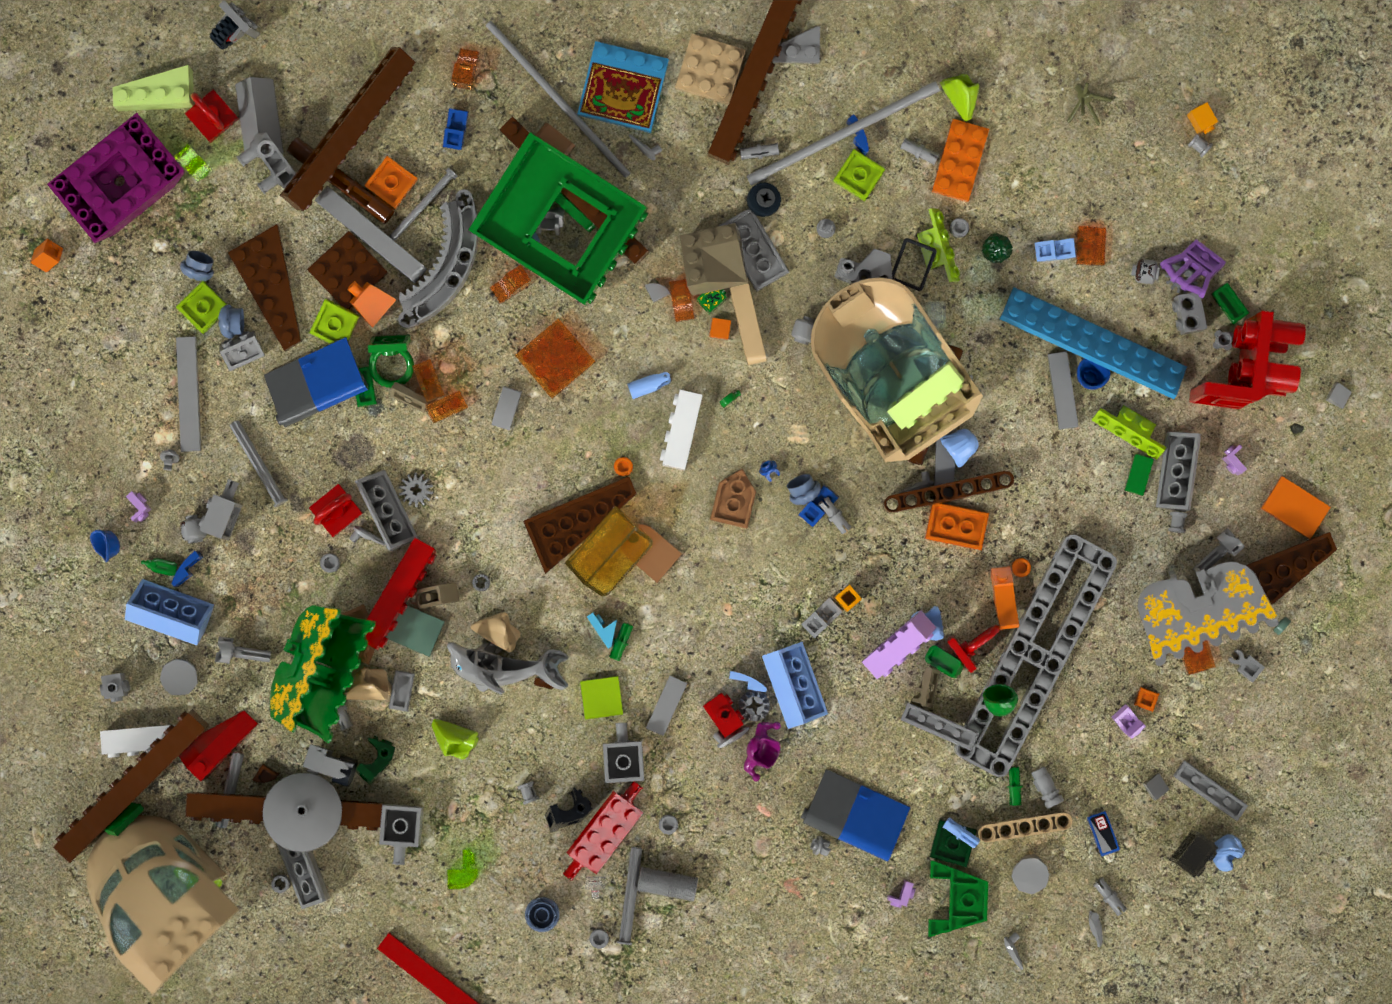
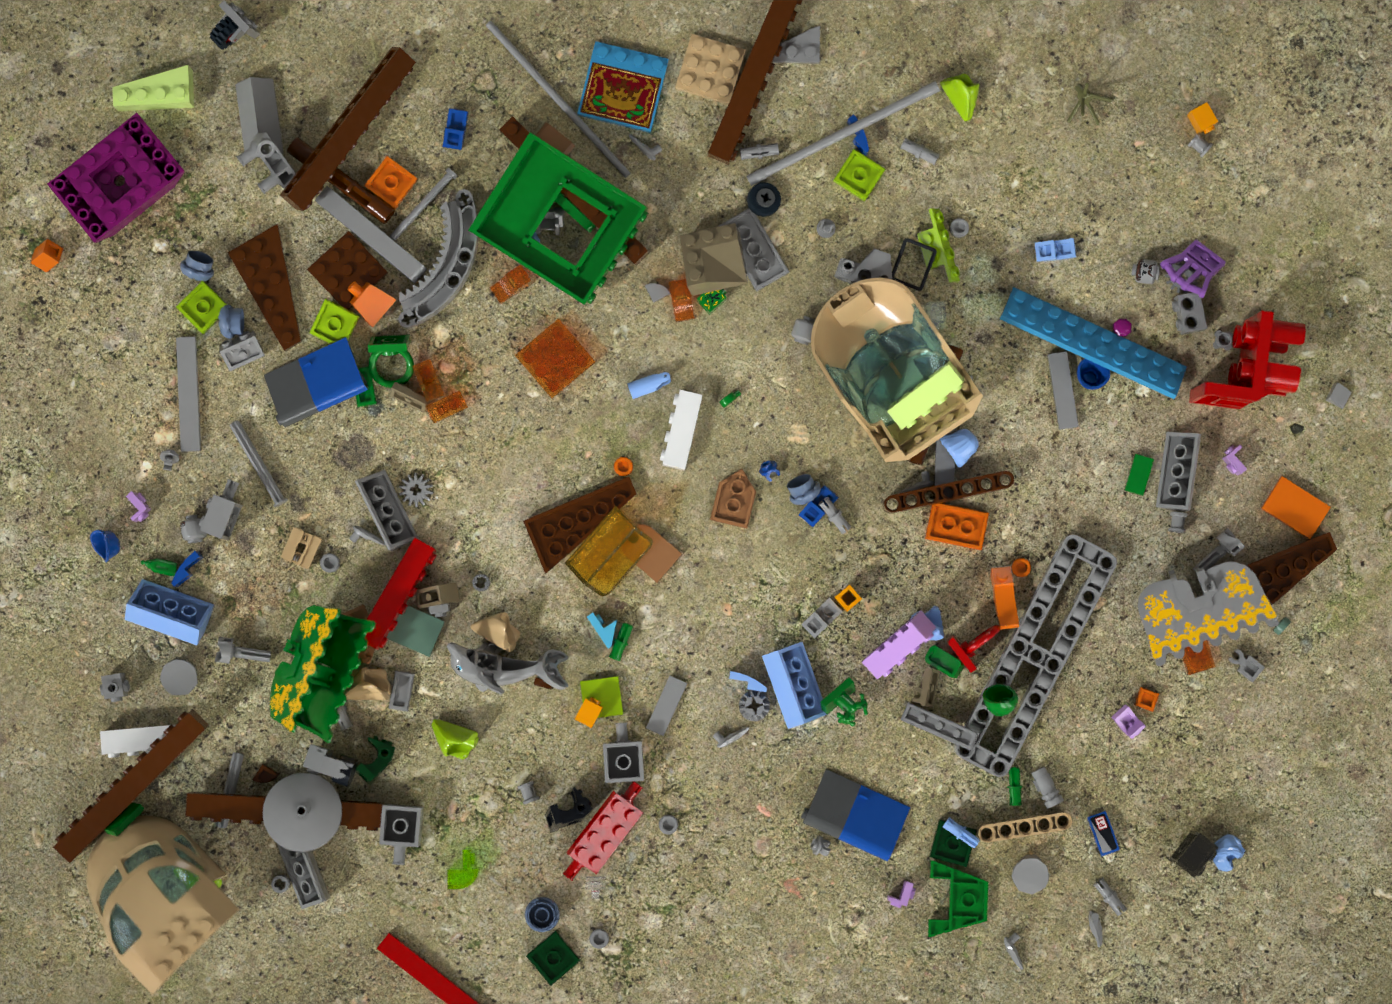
(193, 163): clear neon green brick -> none
(211, 115): red tile -> none
(216, 745): red wedge -> none
(312, 545): none -> tan piece
(335, 510): red tile -> none
(439, 610): none -> light grey plate
(465, 69): clear orange arch -> none
(506, 408): light grey slope -> none
(553, 958): none -> dark green tile
(589, 712): none -> light orange brick
(630, 896): light grey axle -> none
(667, 884): light grey piece -> none
(720, 328): orange tile -> none
(723, 714): red brick -> none
(748, 324): tan beam -> none
(762, 749): magenta piece -> none
(840, 698): none -> green piece
(960, 160): orange plate -> none
(997, 248): dark green piece -> none
(1091, 246): clear orange plate -> none
(1122, 327): none -> magenta tile
(1131, 428): lime bracket -> none
(1156, 787): light grey slope -> none
(1210, 790): light grey tile -> none
(1230, 303): green tile -> none

